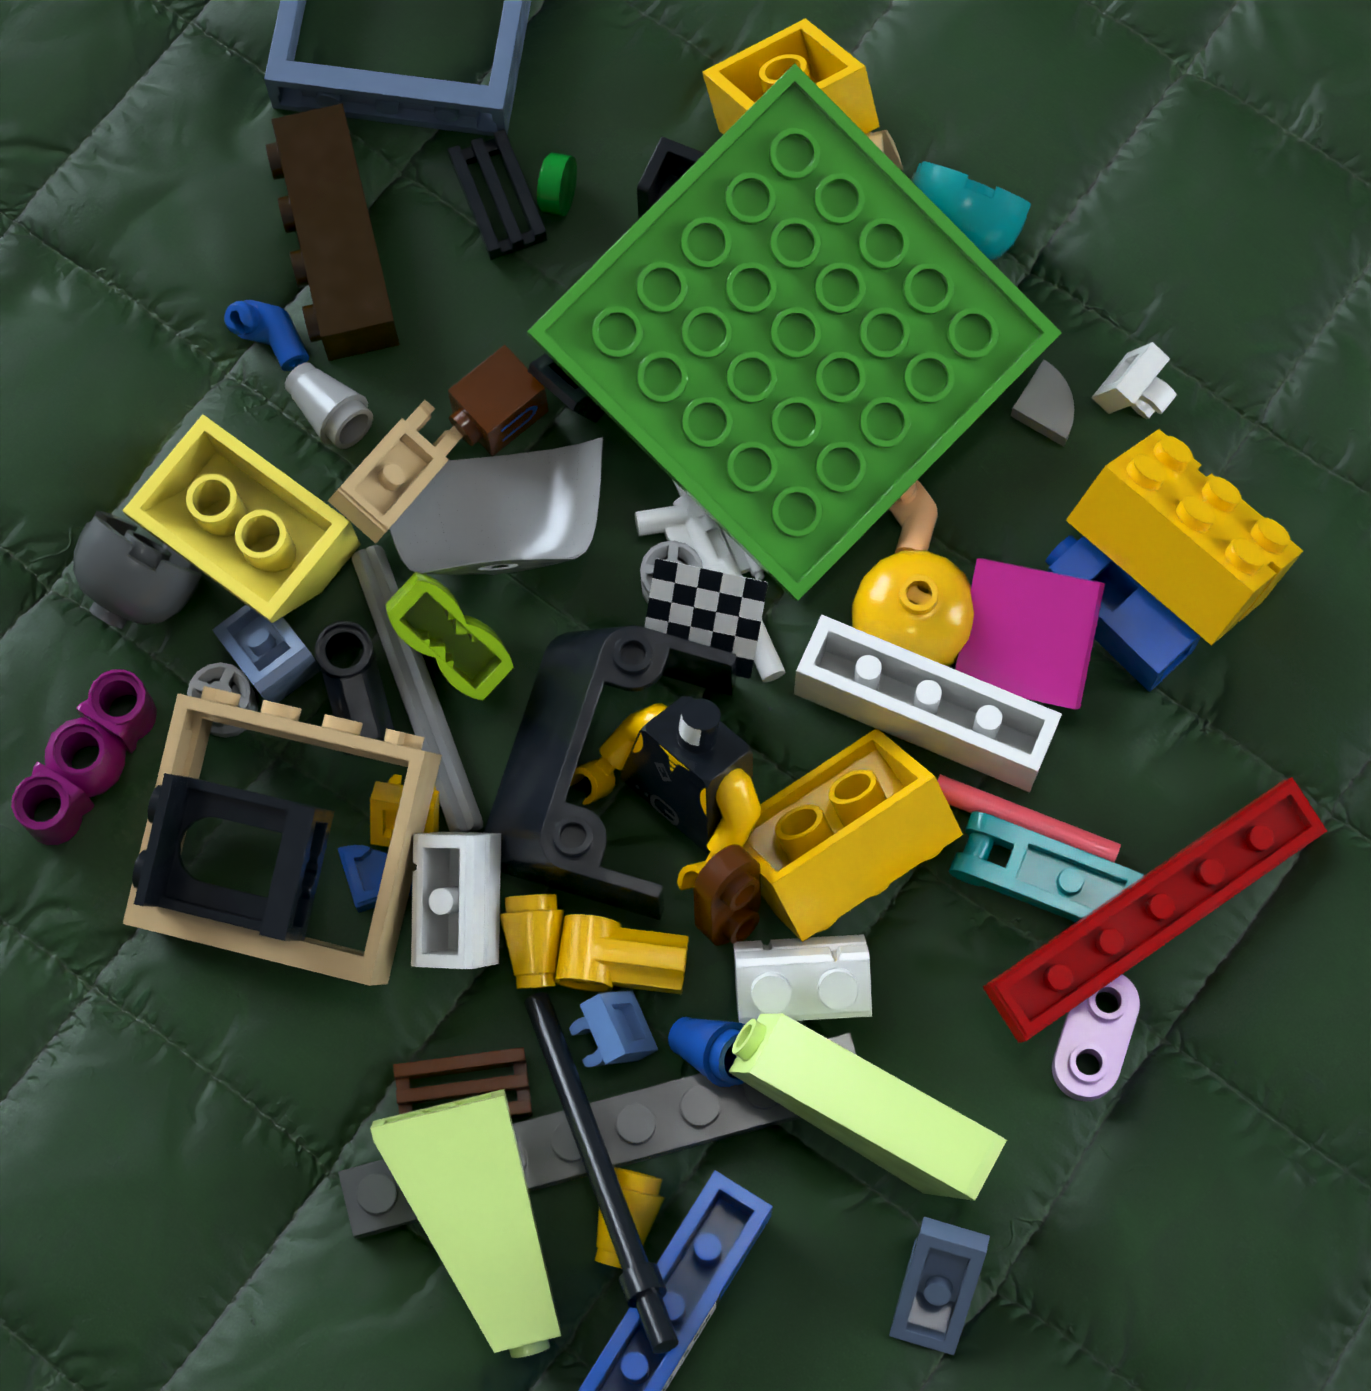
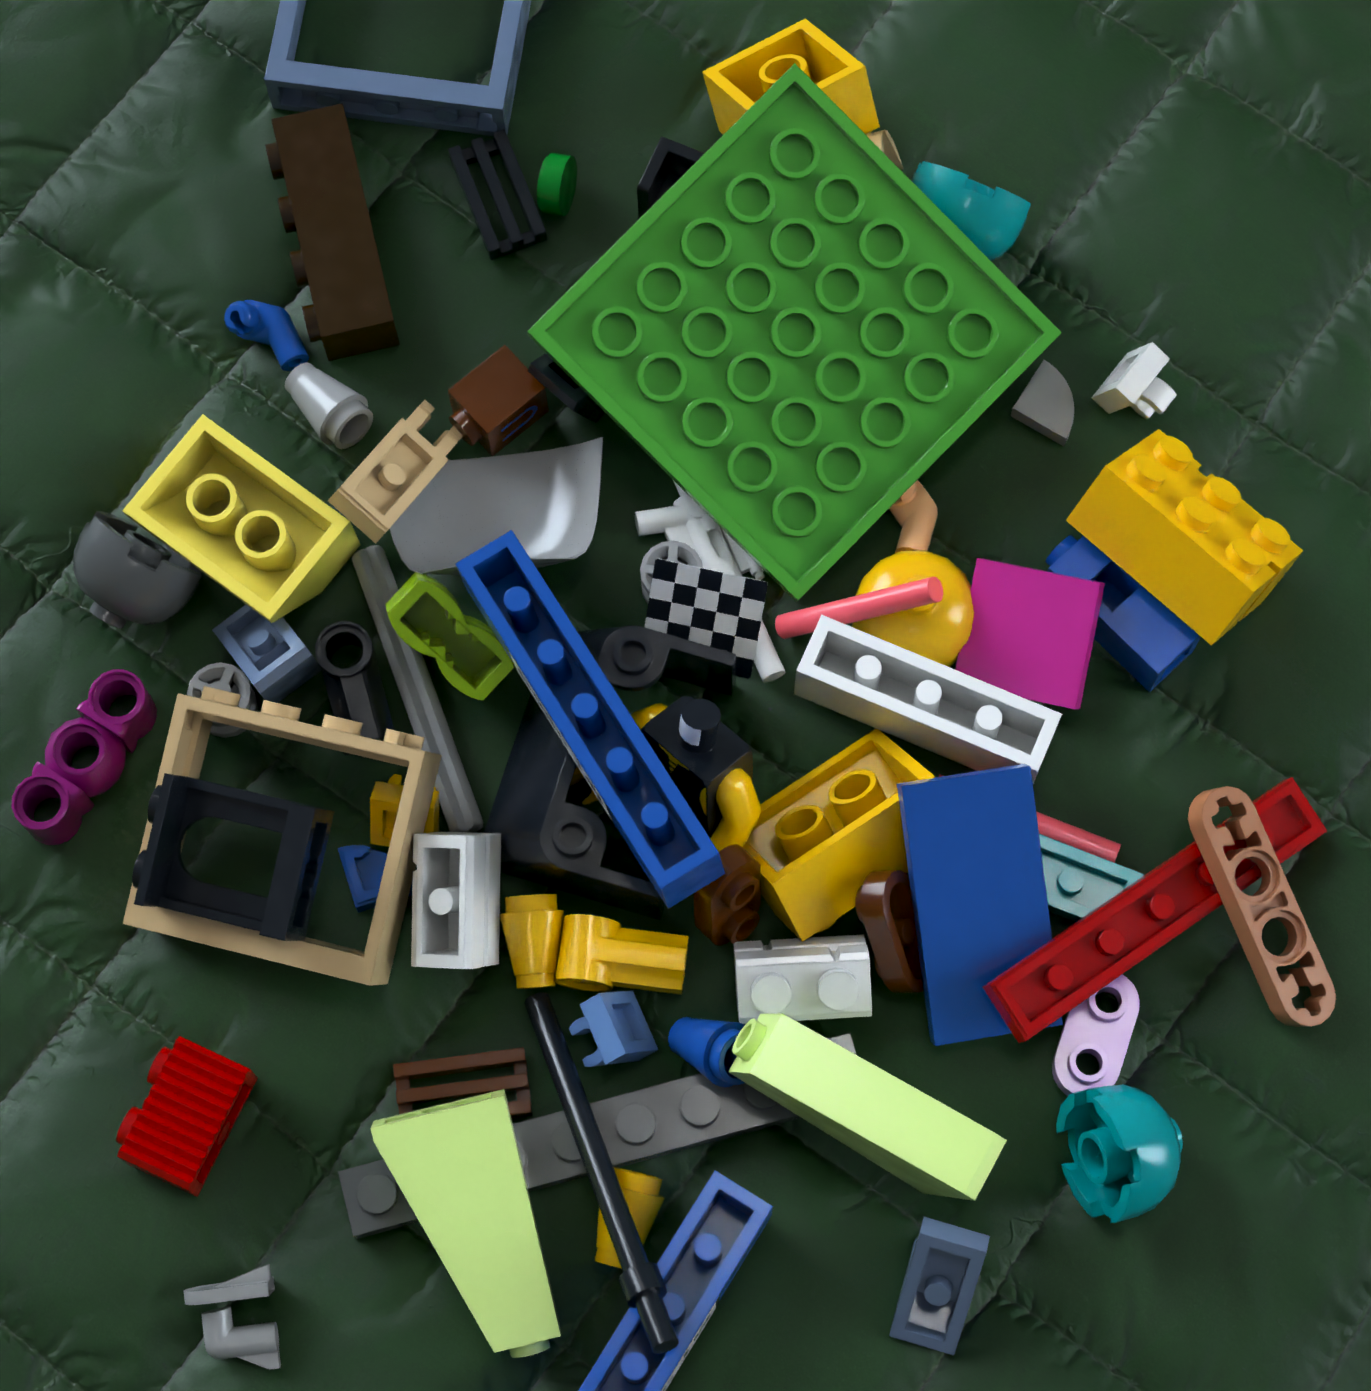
(185, 1115): none -> red brick
(250, 1342): none -> light grey piece
(591, 720): none -> blue brick
(861, 606): none -> coral bar
(888, 916): none -> reddish brown plate
(973, 891): none -> blue tile
(1121, 1150): none -> teal cylinder
(1252, 912): none -> nougat beam

